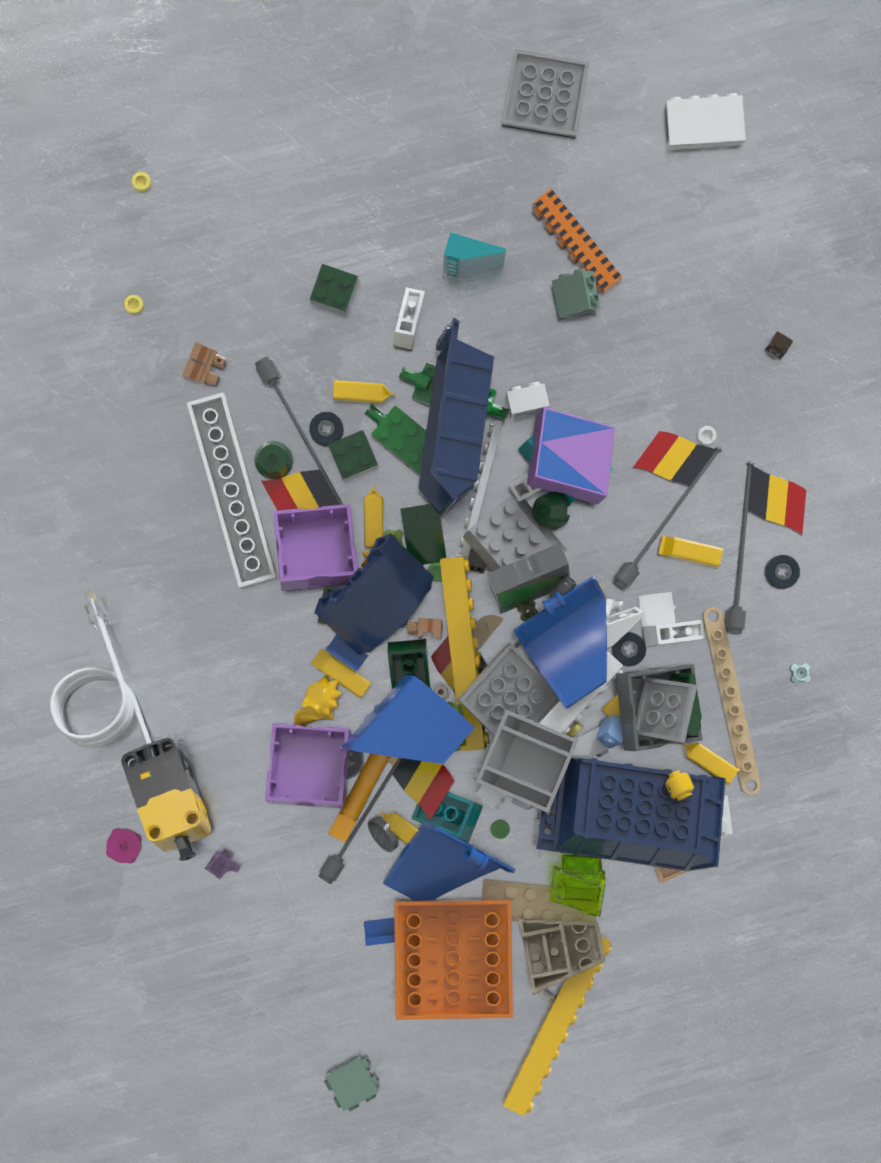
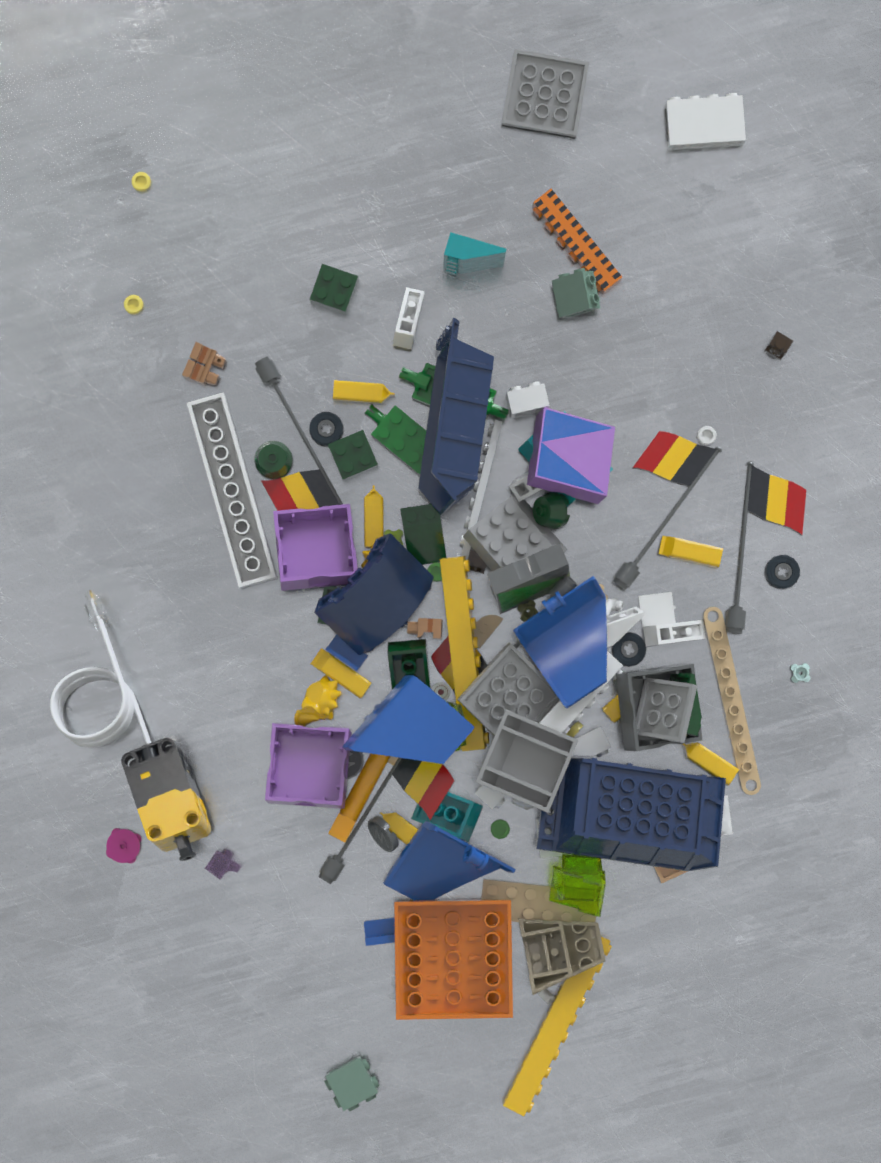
(610, 732): light blue brick -> none
(679, 785): yellow head -> none

